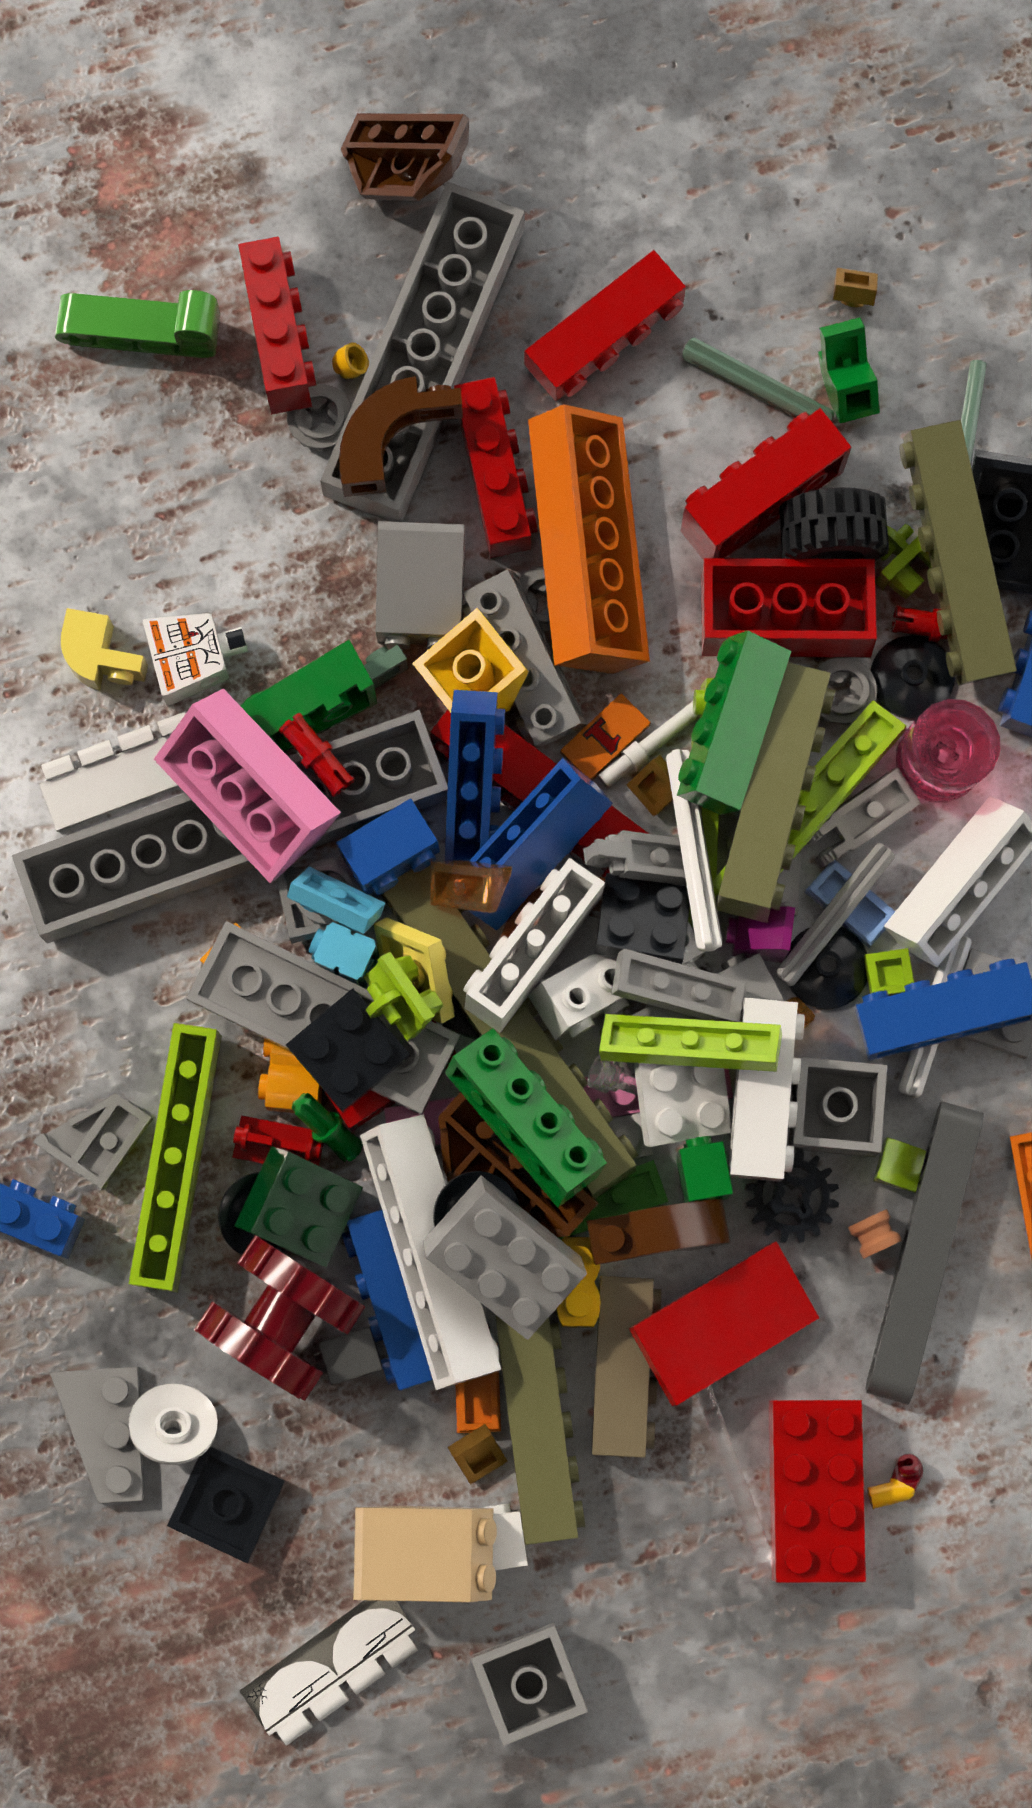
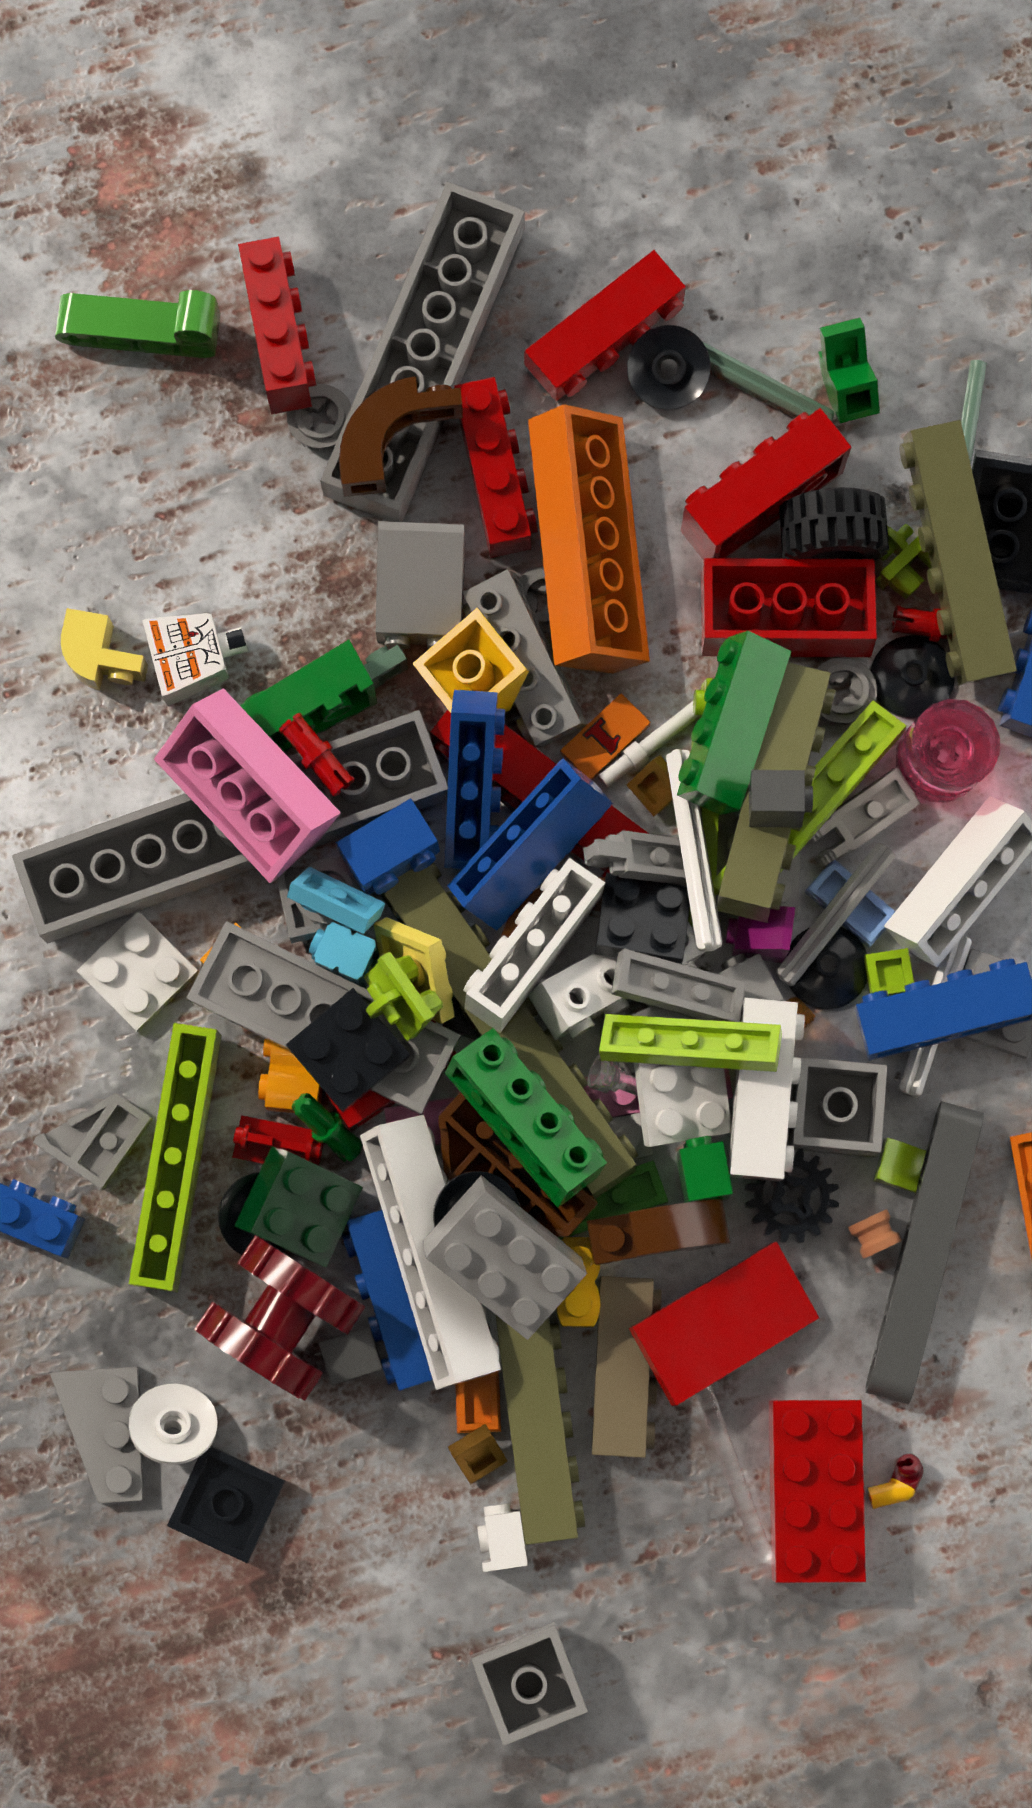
(106, 778): white windscreen -> none
(138, 971): none -> white plate
(317, 1669): white windscreen -> none
(350, 361): yellow hinge -> none
(404, 153): reddish brown wedge -> none
(424, 1554): tan slope -> none
(468, 884): clear orange slope -> none
(645, 367): none -> black dish
(778, 798): none -> dark grey brick
(855, 287): pearl gold plate -> none

